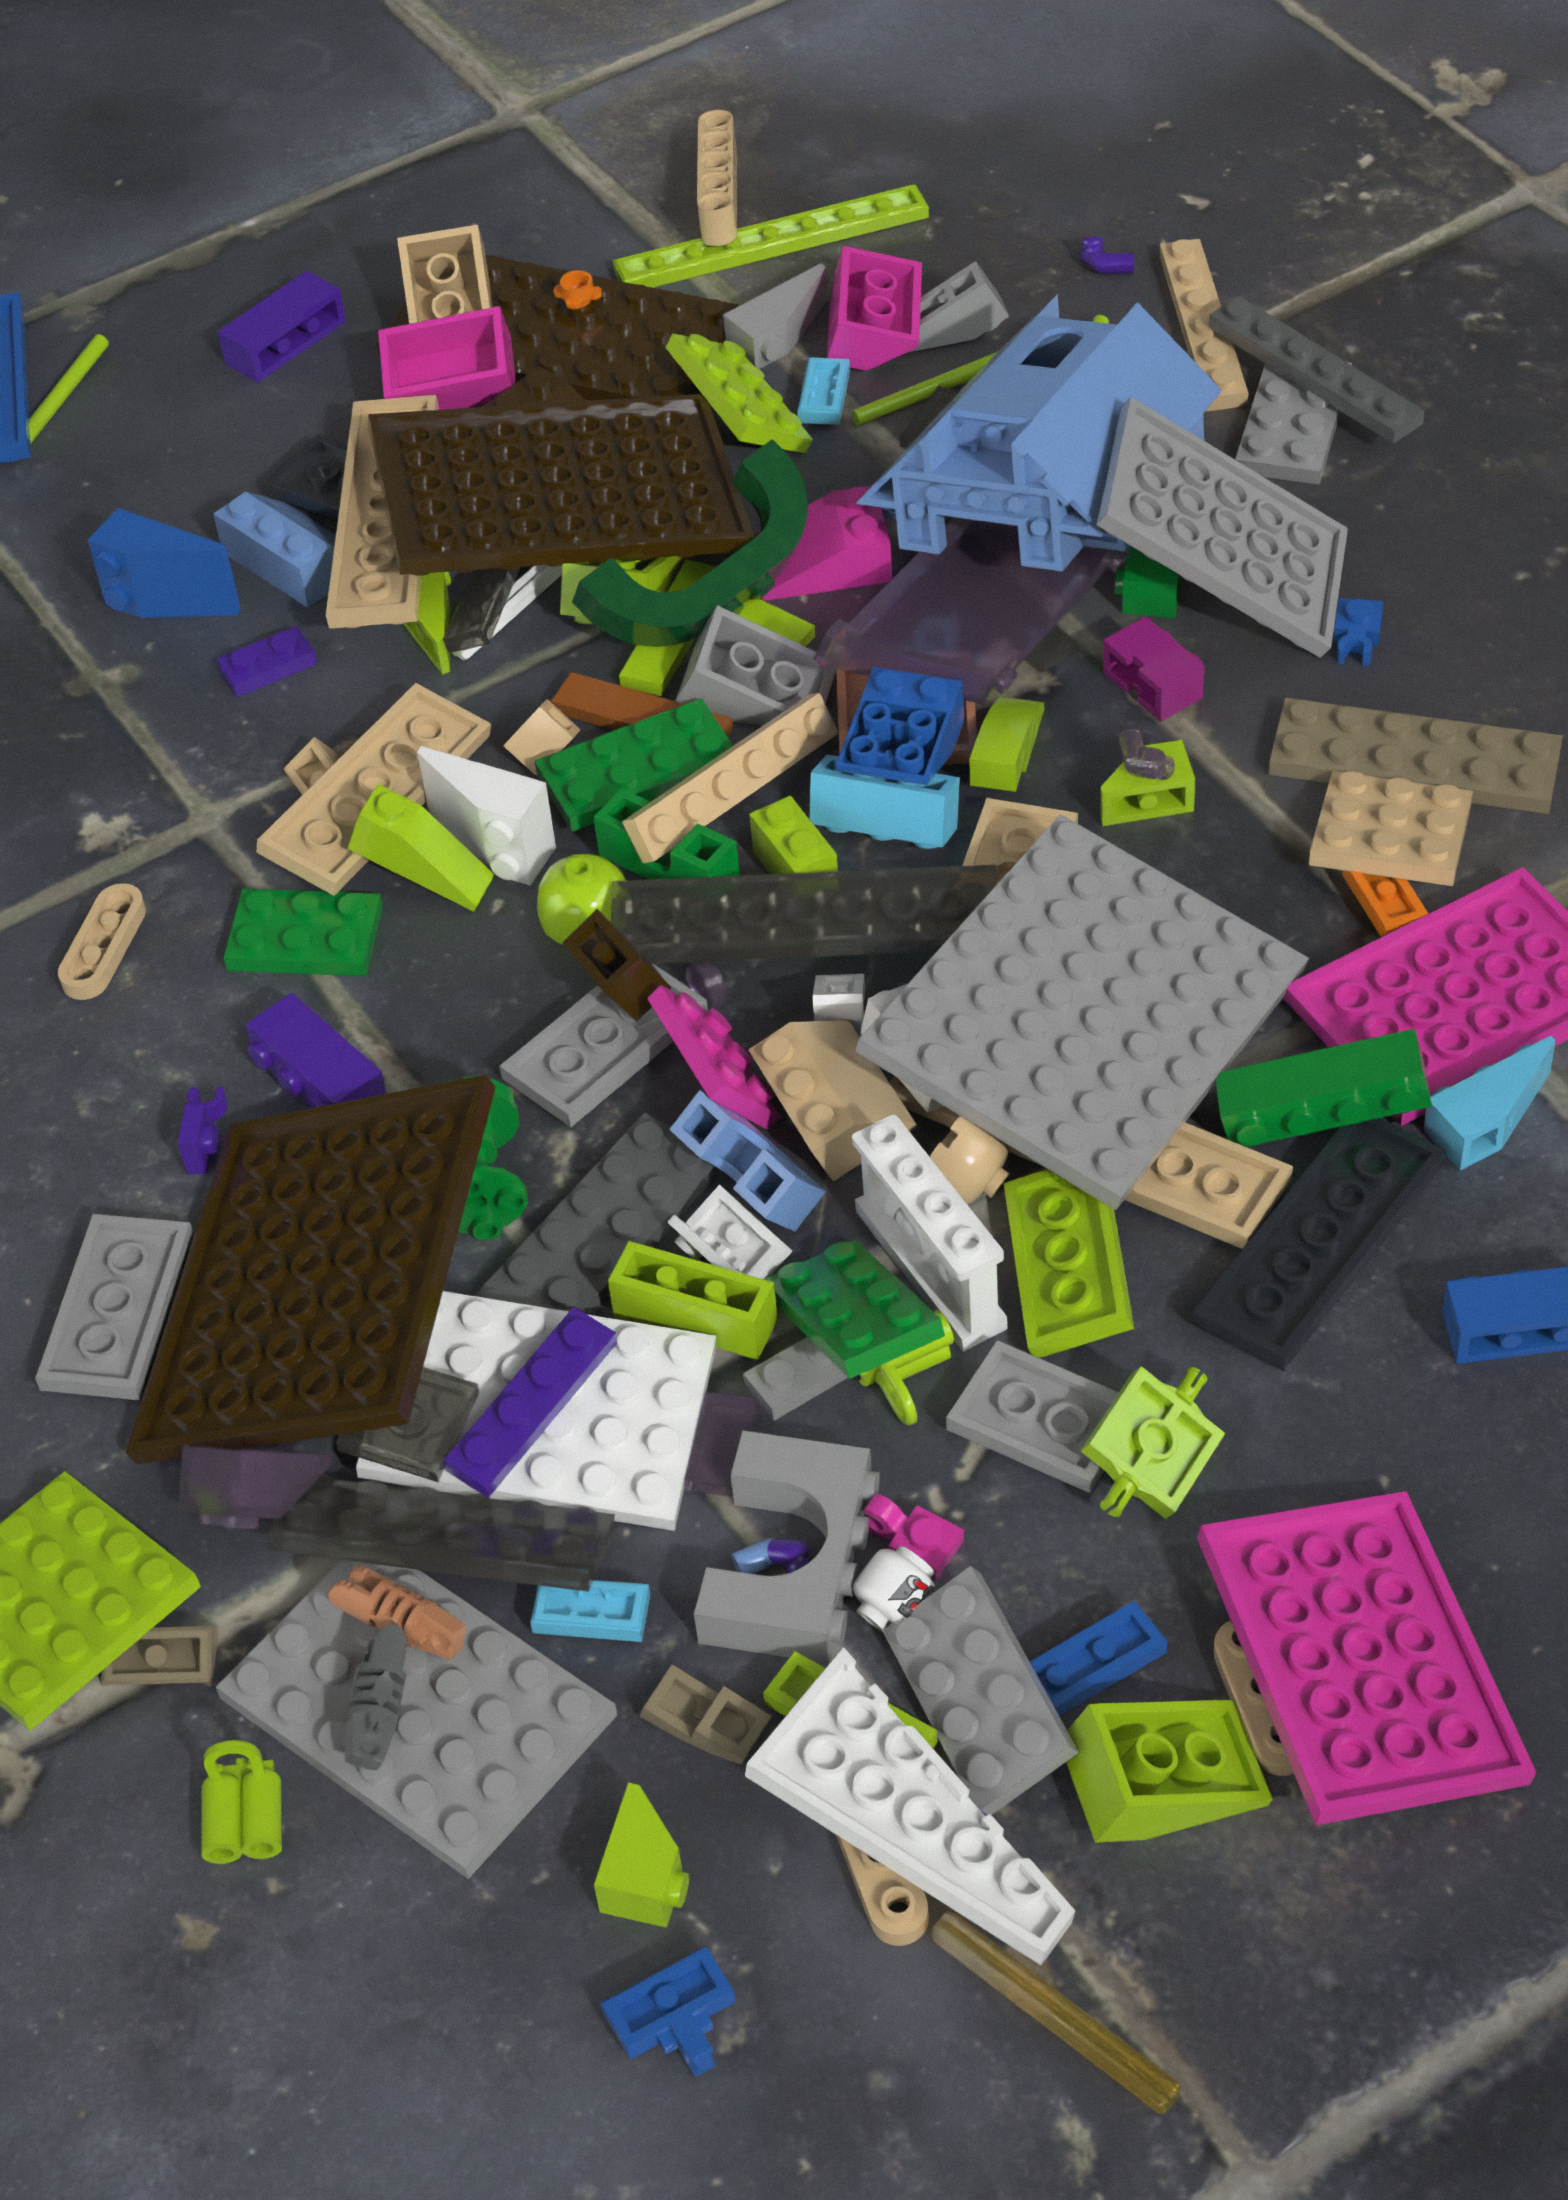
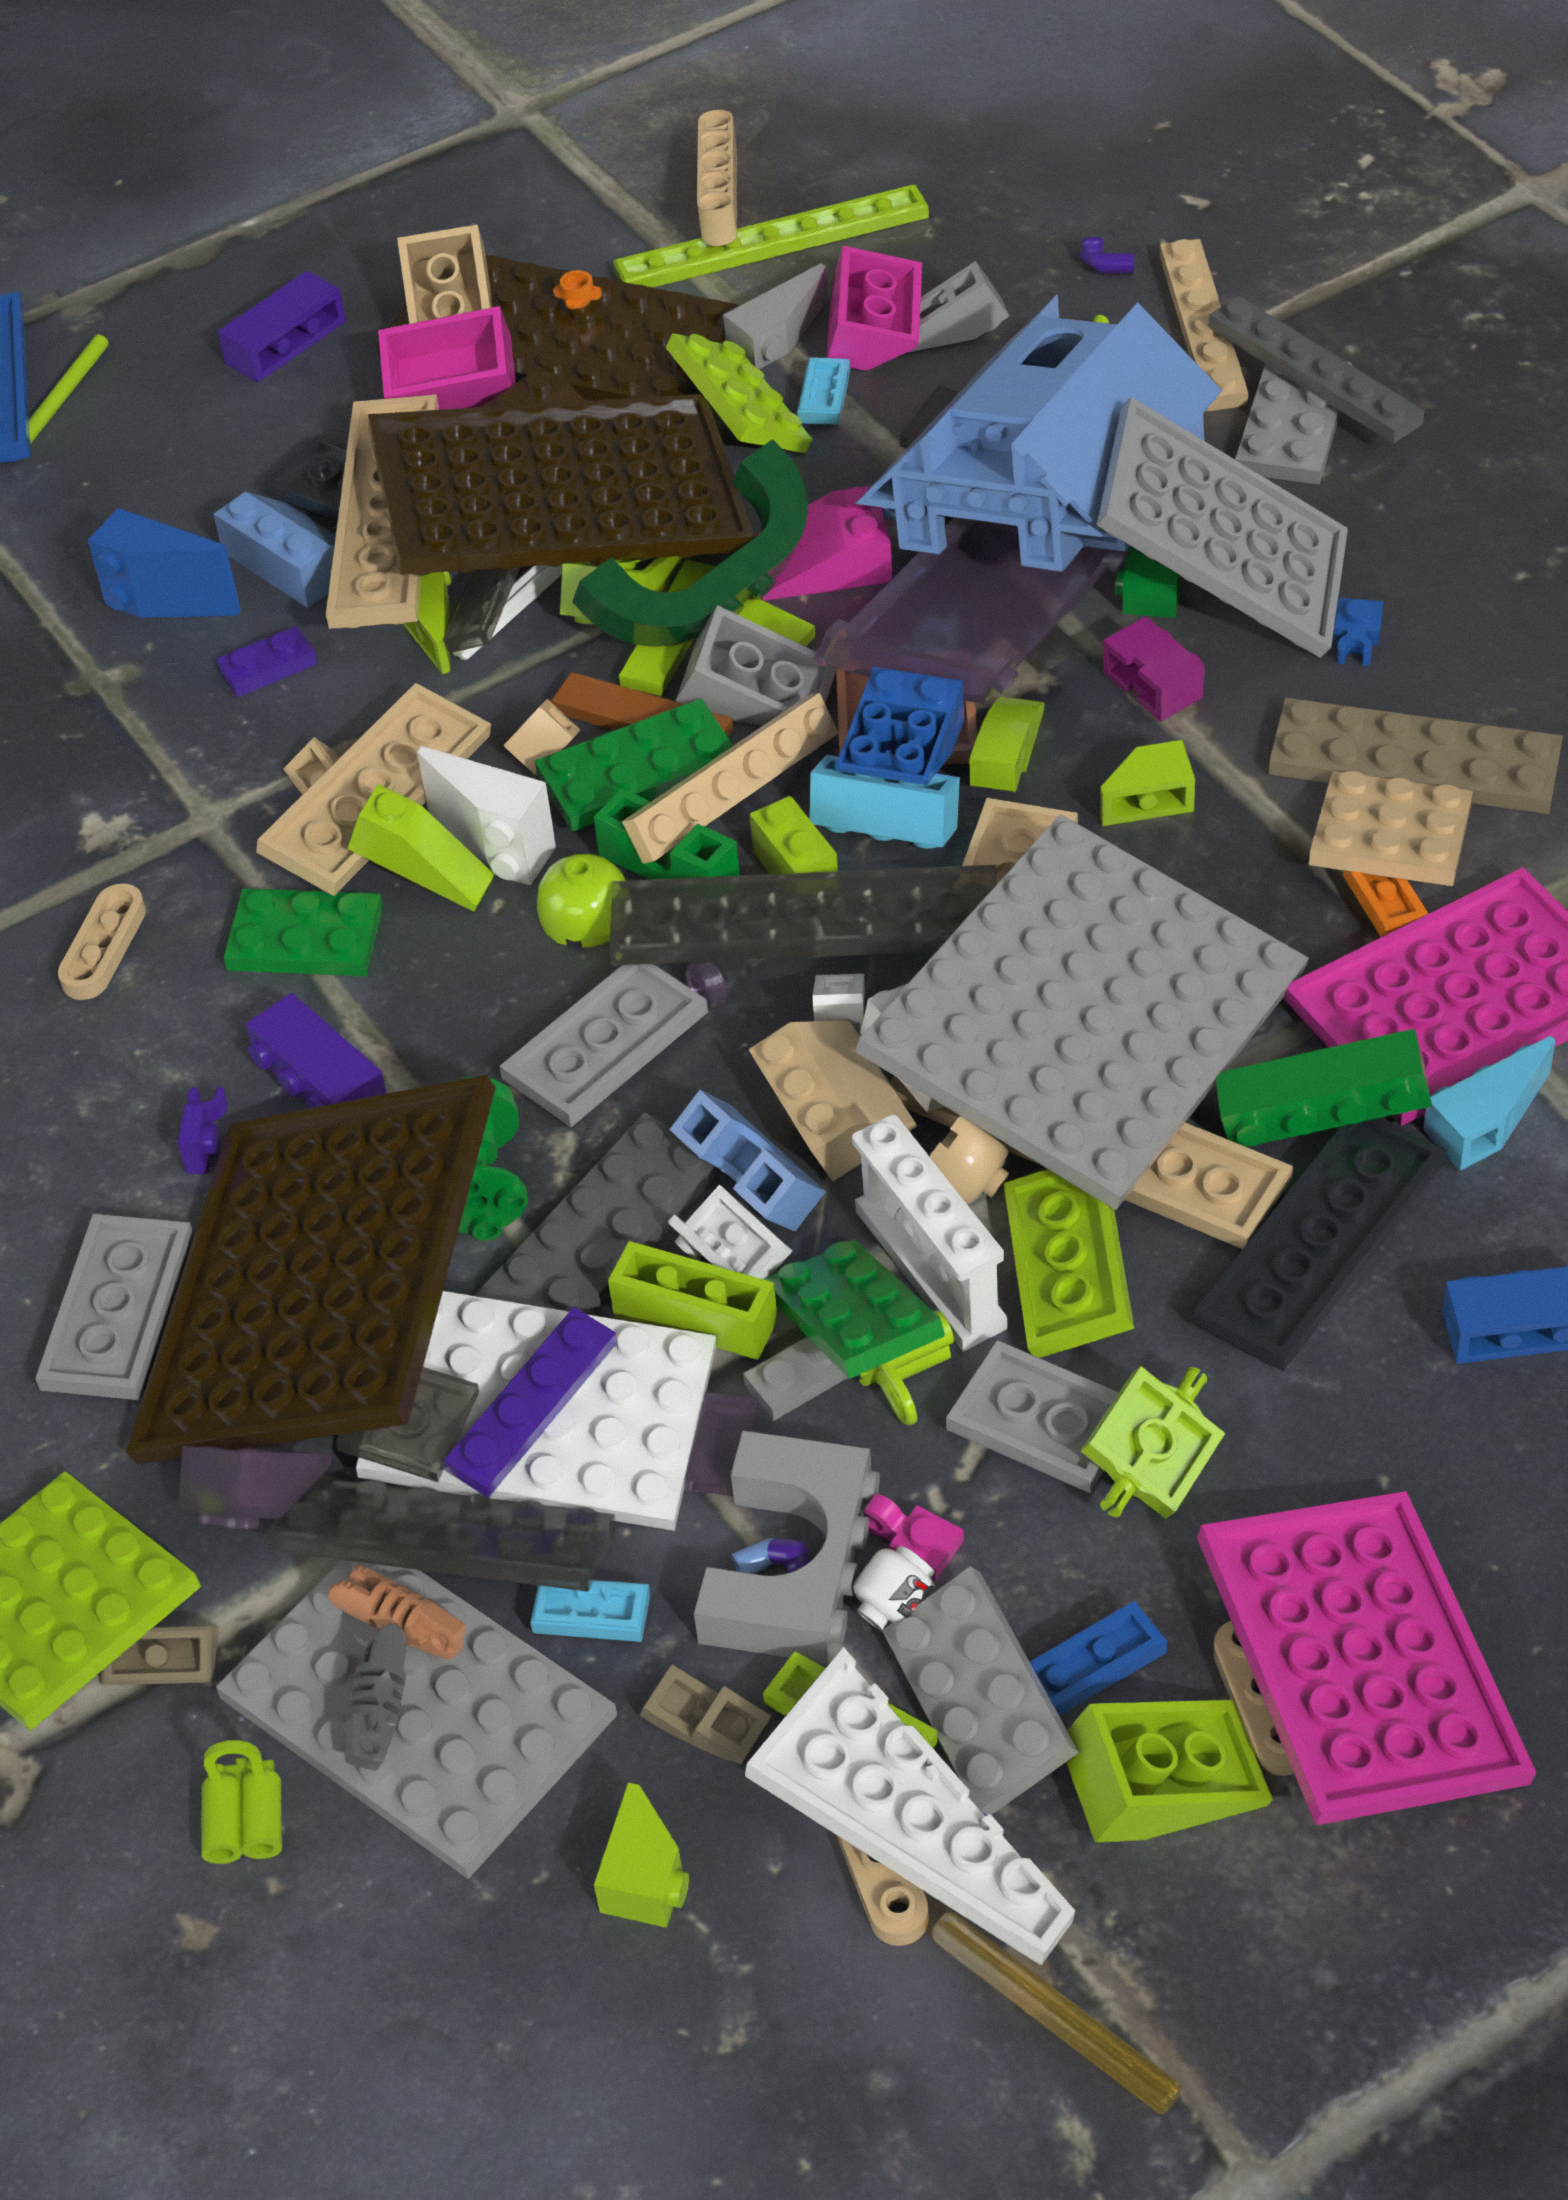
(615, 964): dark brown slope -> none
(672, 2010): blue hinge -> none
(714, 1057): dark pink plate -> none
(917, 392): lime bar -> none
(1142, 760): arm -> none

